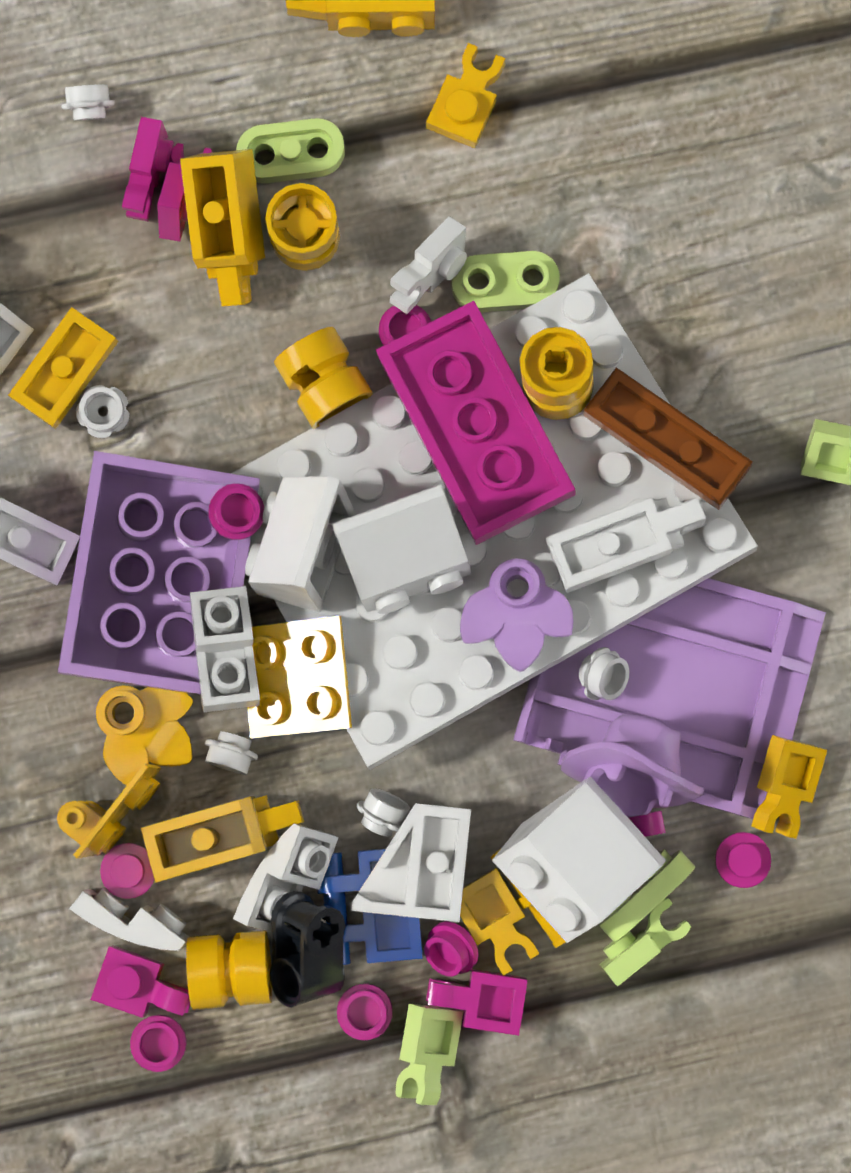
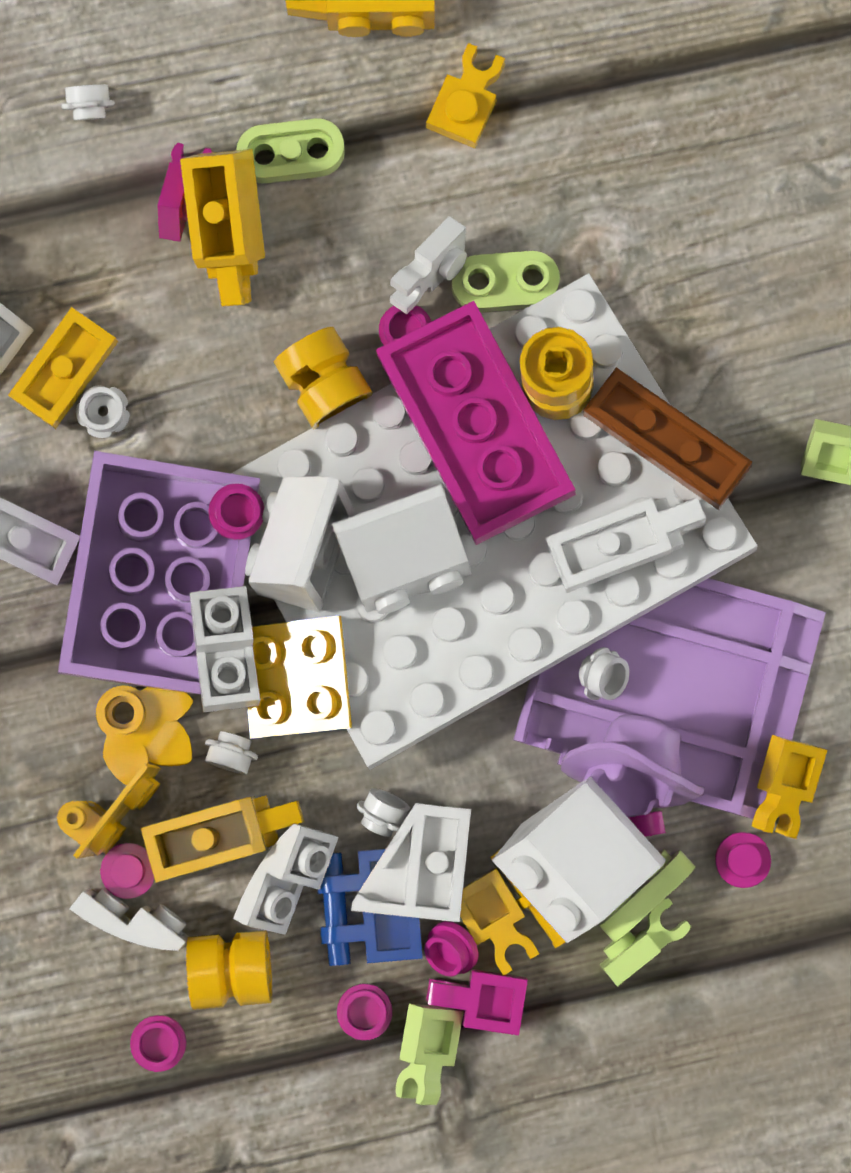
(133, 983): dark pink plate -> none
(149, 157): dark pink plate -> none
(303, 226): yellow wheel -> none
(307, 957): black piece -> none
(516, 622): lavender plate -> none

